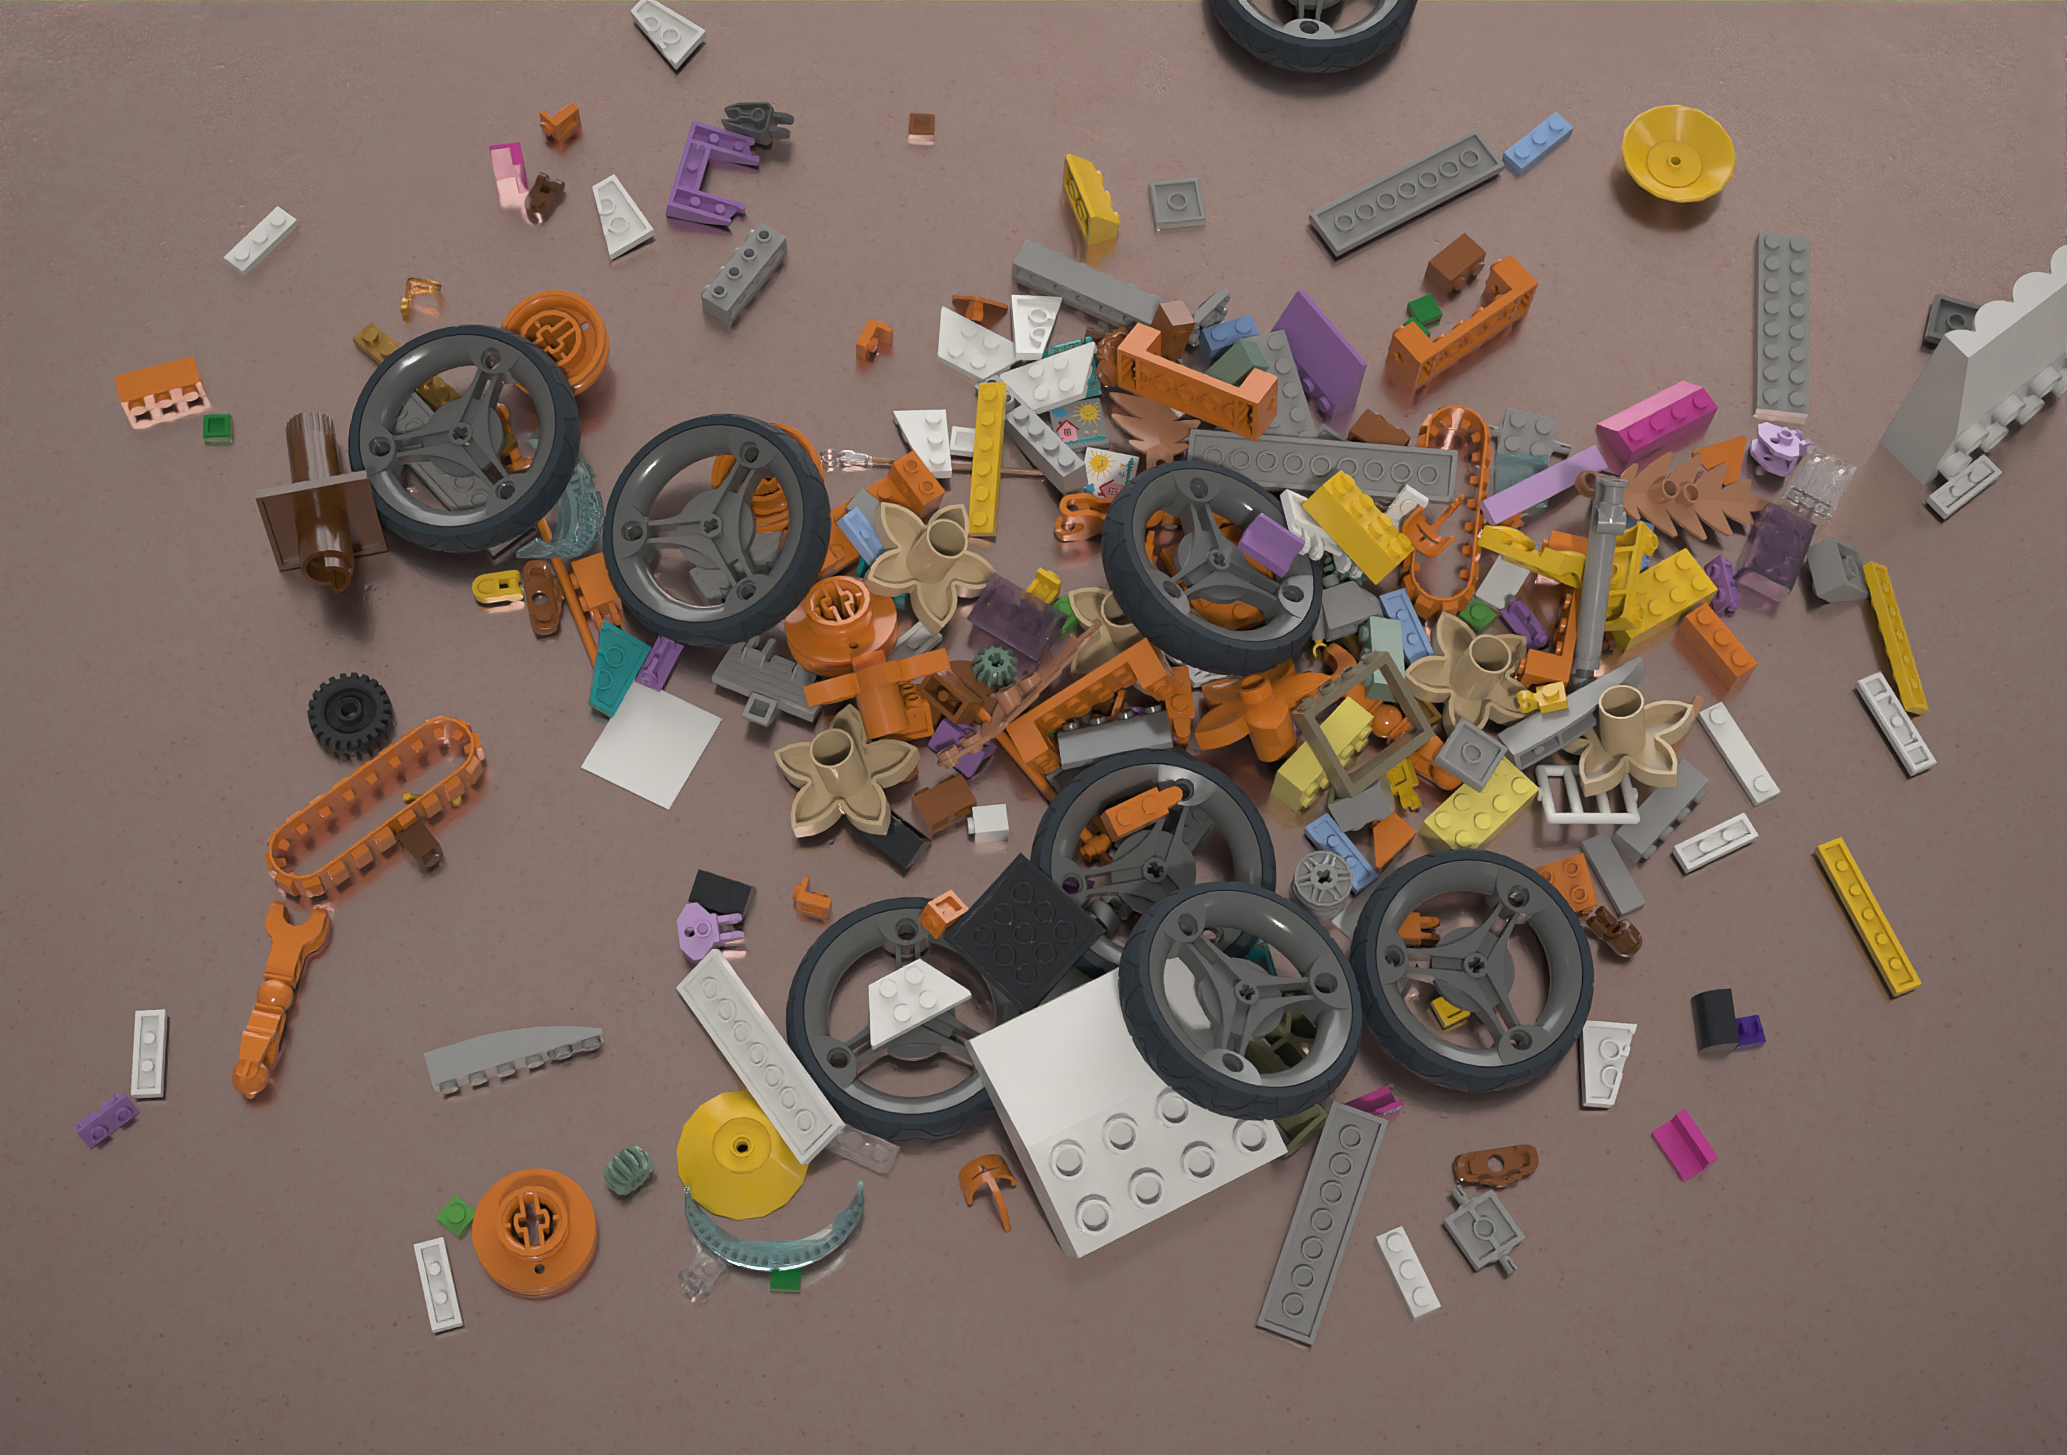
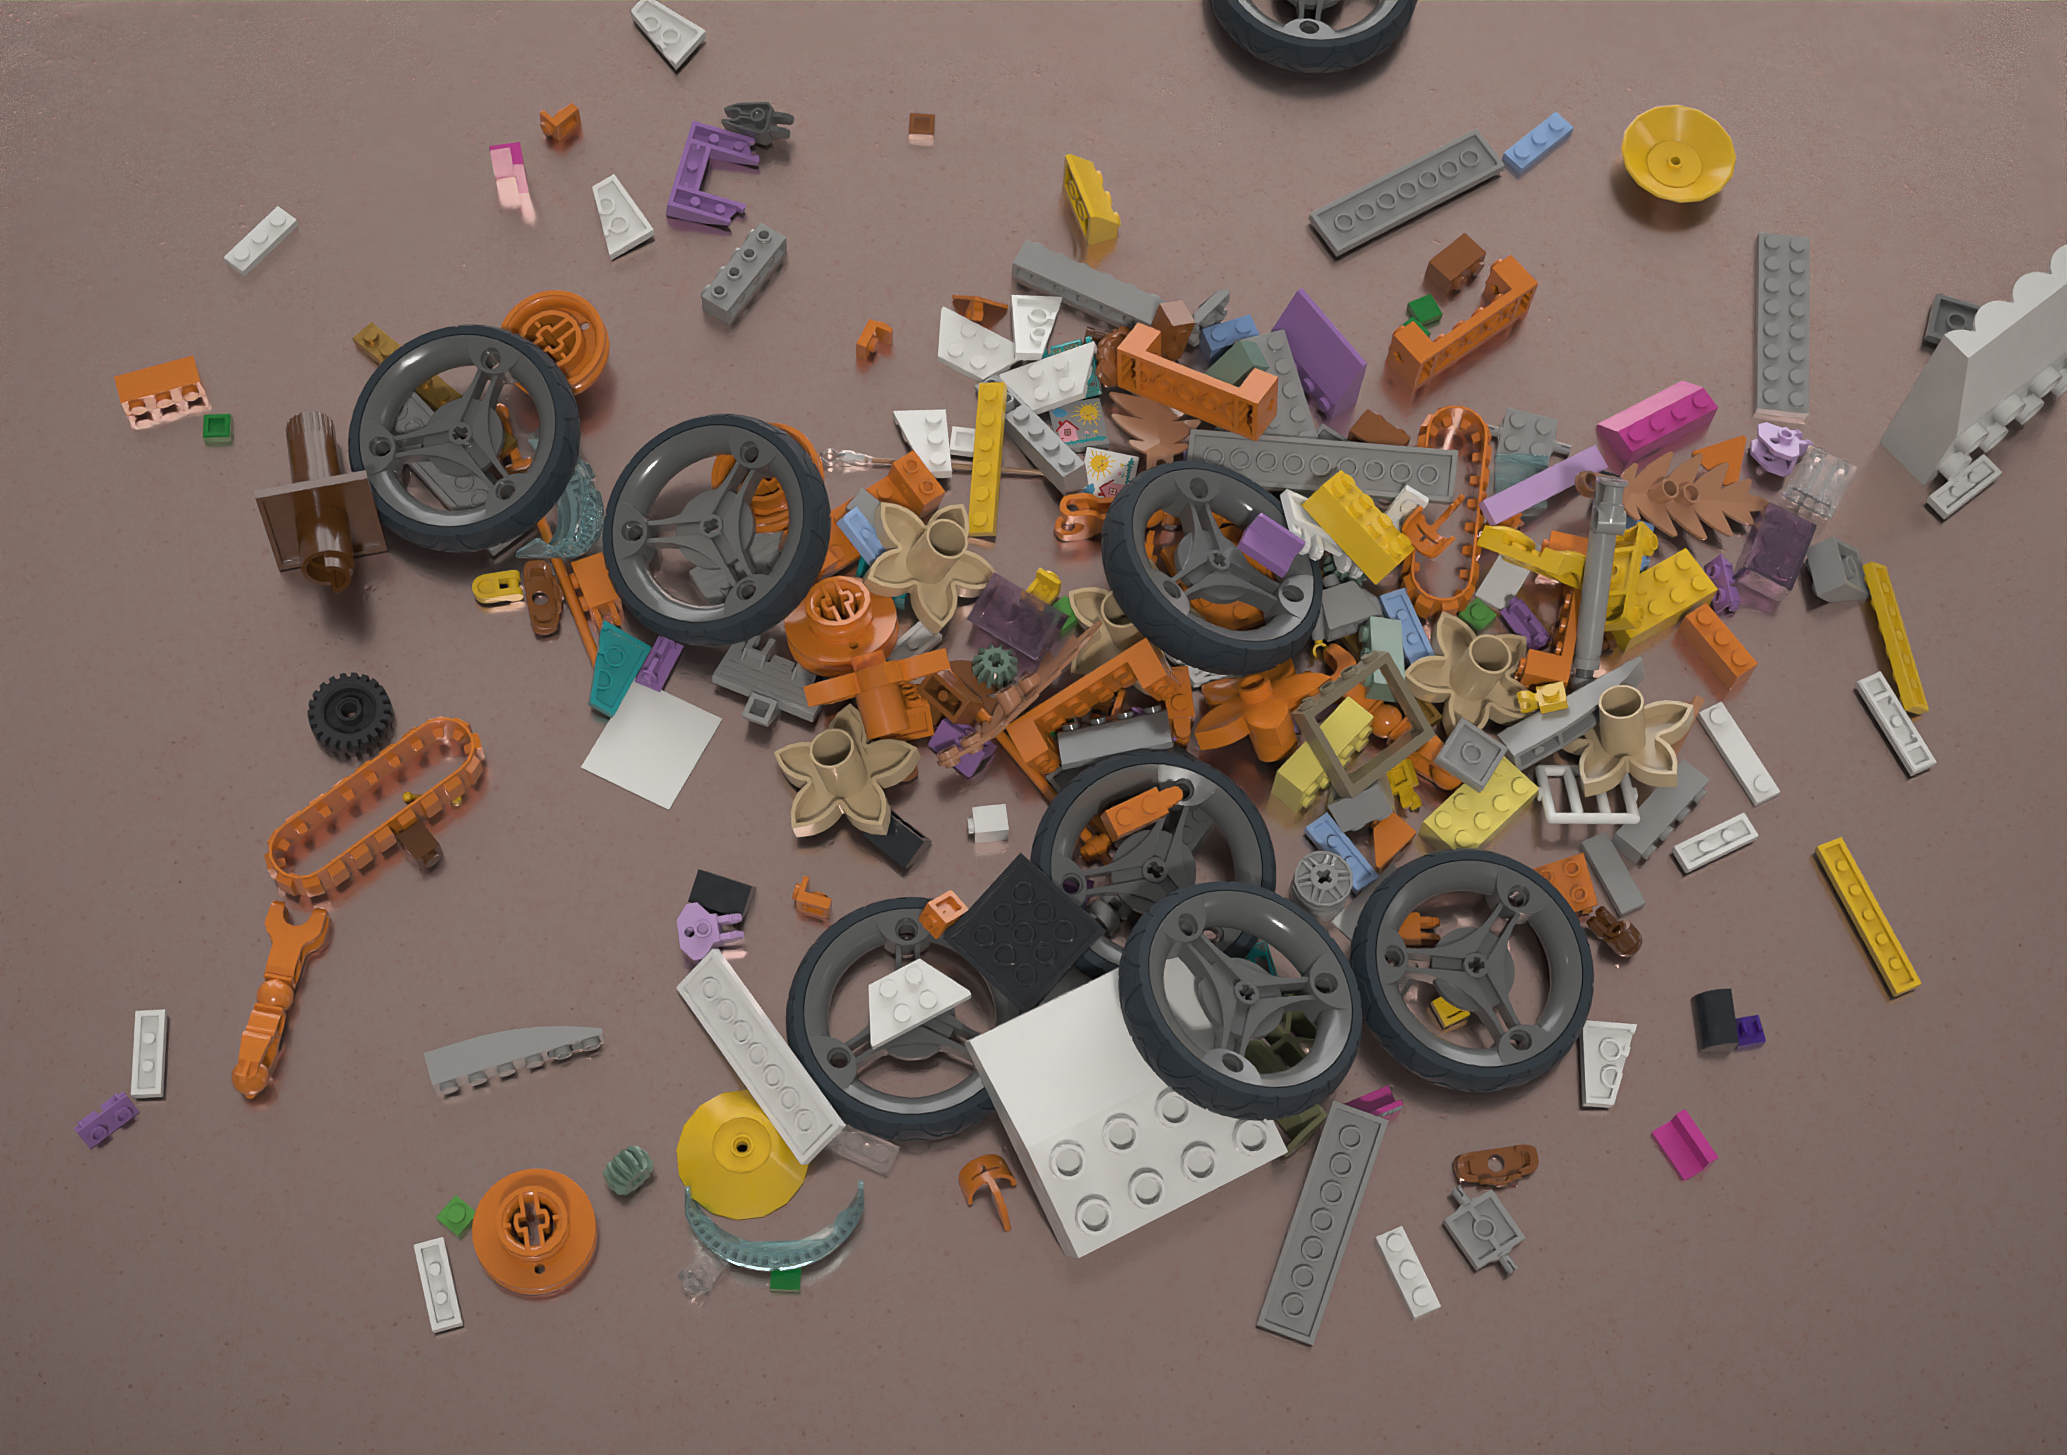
(435, 287): clear orange piece -> none
(538, 203): reddish brown plate -> none
(943, 803): dark orange brick -> none
(1177, 203): light grey tile -> none

